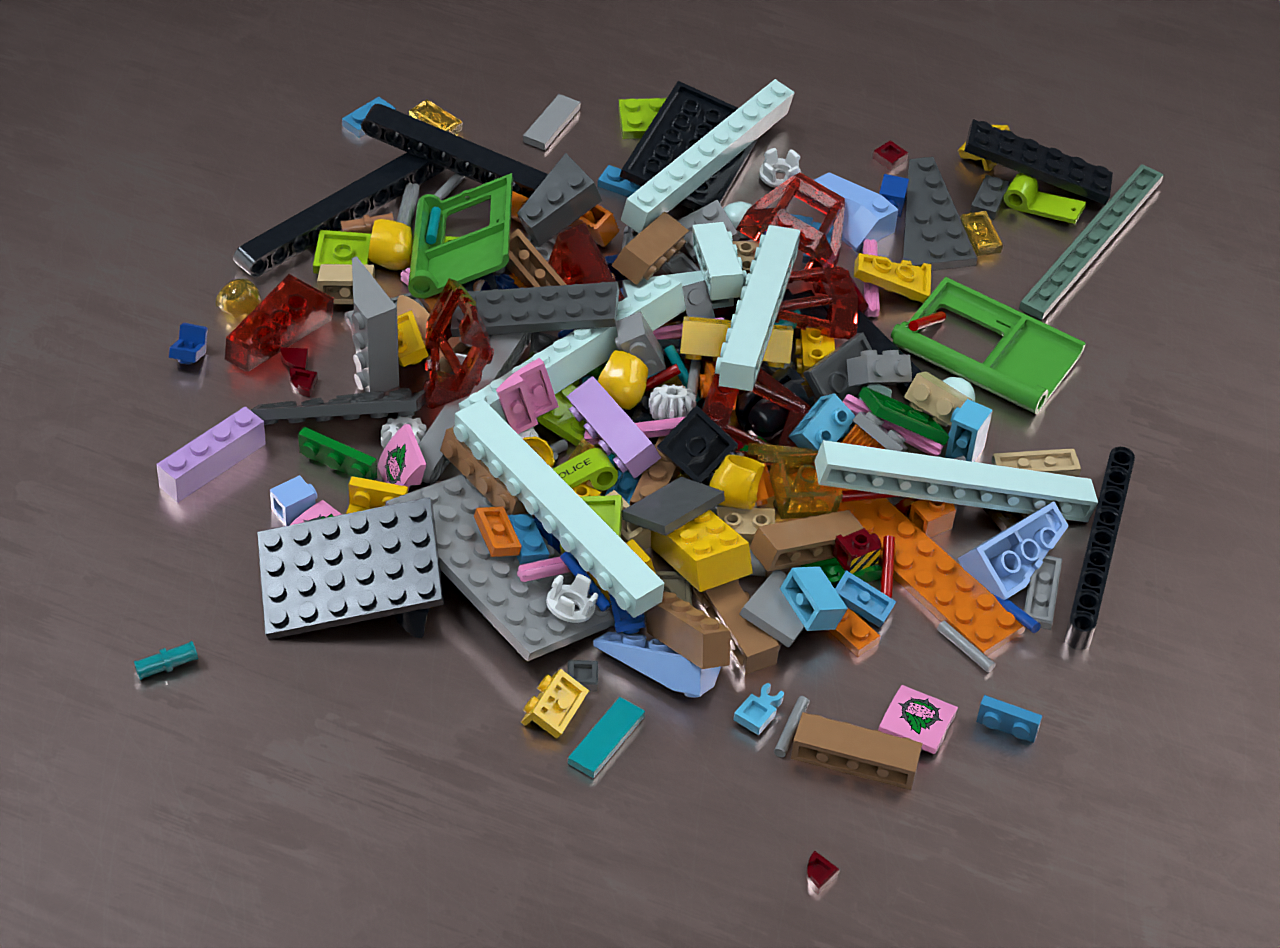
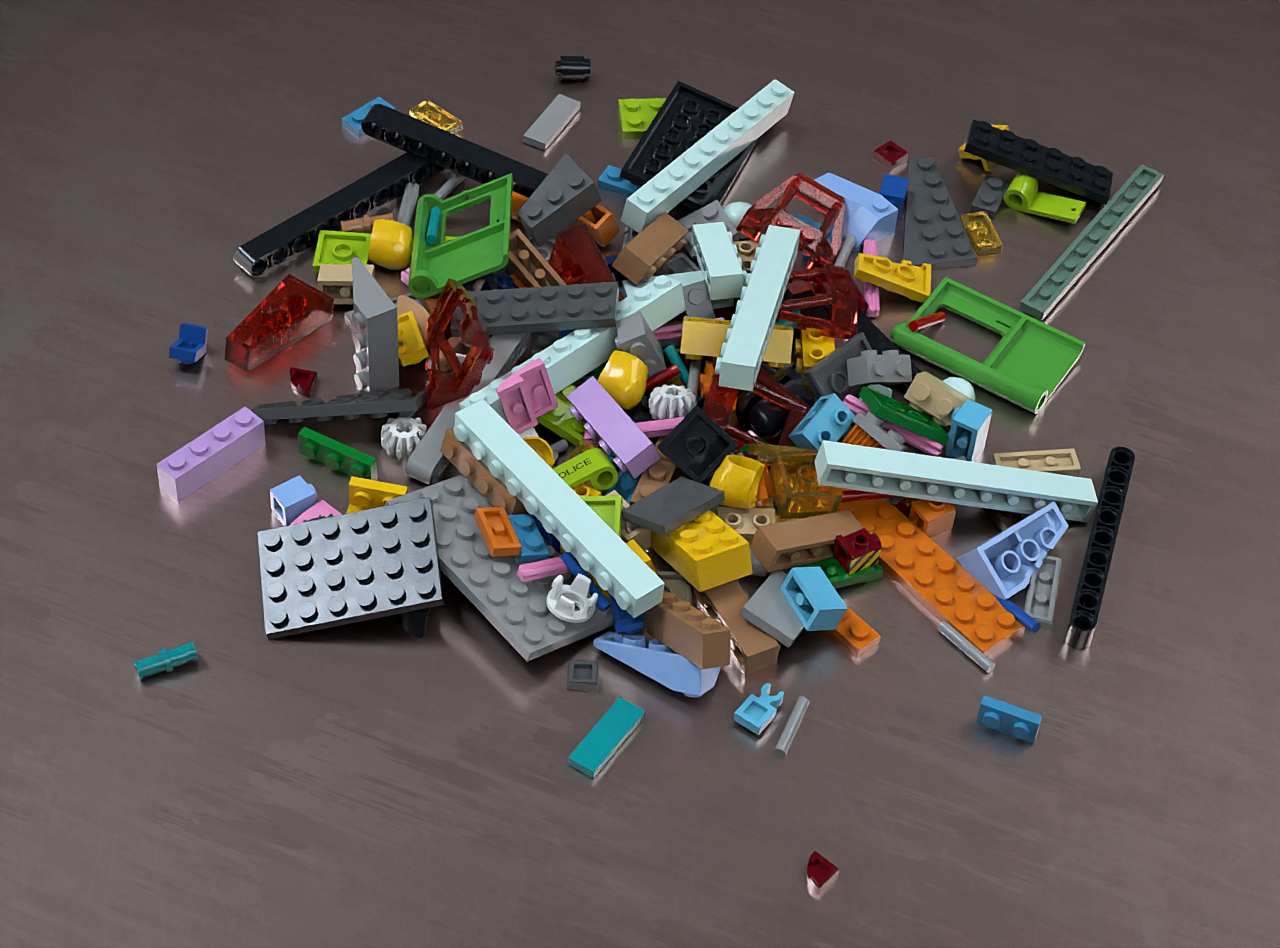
(238, 297): clear yellow hair -> none
(294, 357): dark red tile -> none
(402, 459): bright pink slope -> none
(555, 703): yellow bracket -> none
(573, 68): none -> black brick
(773, 164): white piece -> none
(845, 250): none -> light grey piece
(856, 750): medium nougat brick -> none
(864, 599): dark azure plate -> none
(887, 565): red piece -> none
(918, 718): bright pink slope -> none

